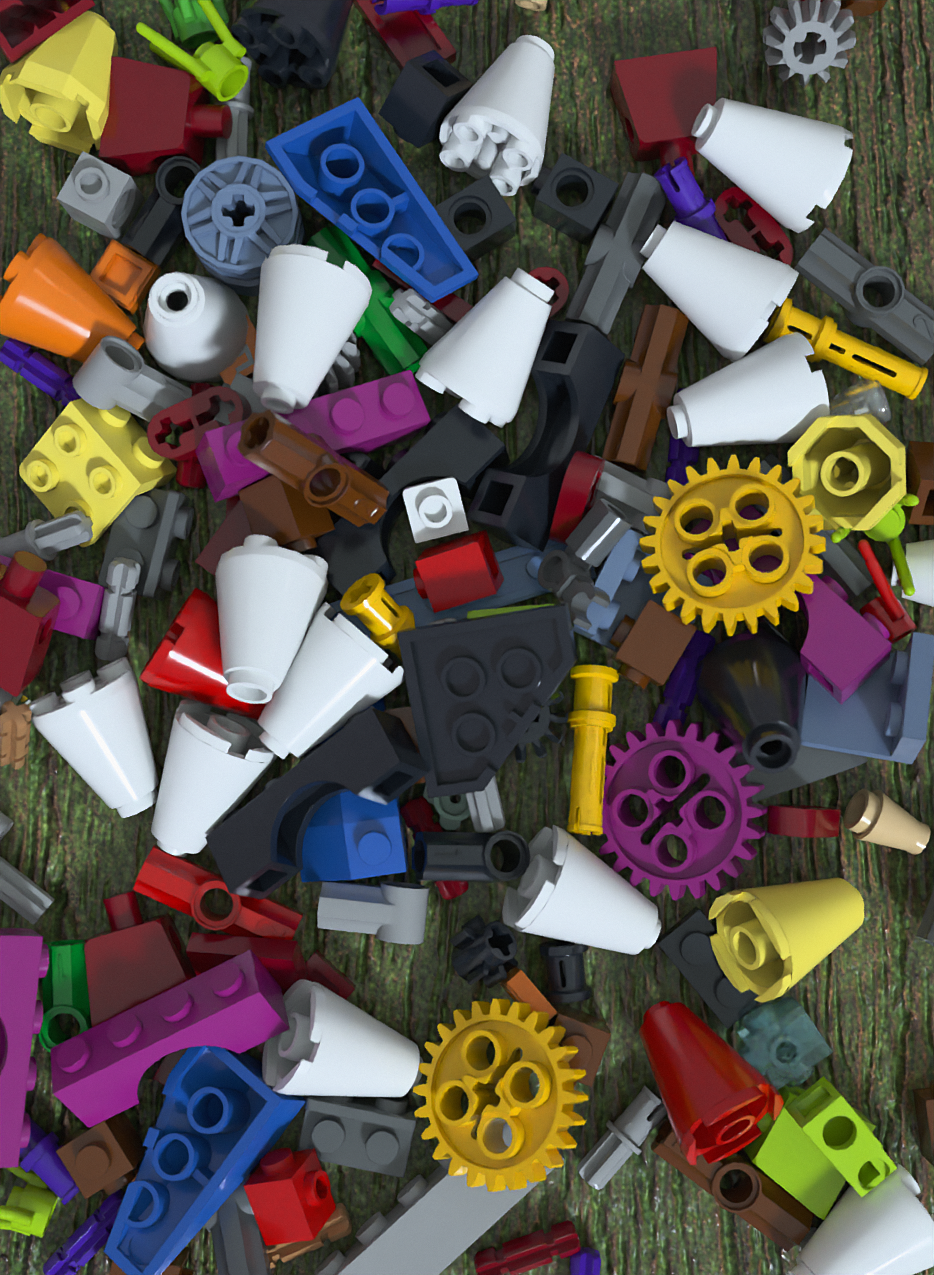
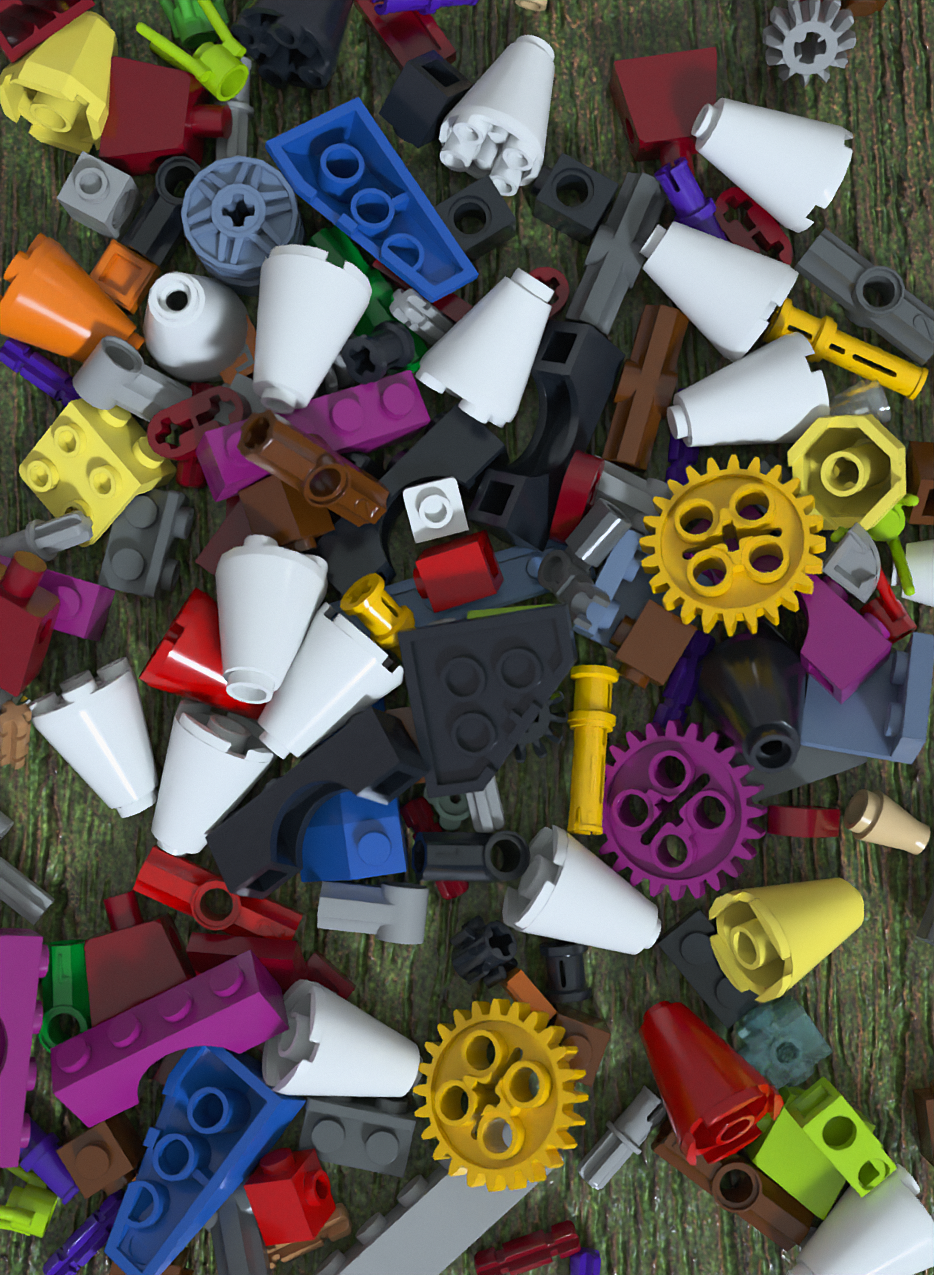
(117, 609): light grey axle -> none
(385, 348): none -> black bush
(855, 563): none -> light grey tile

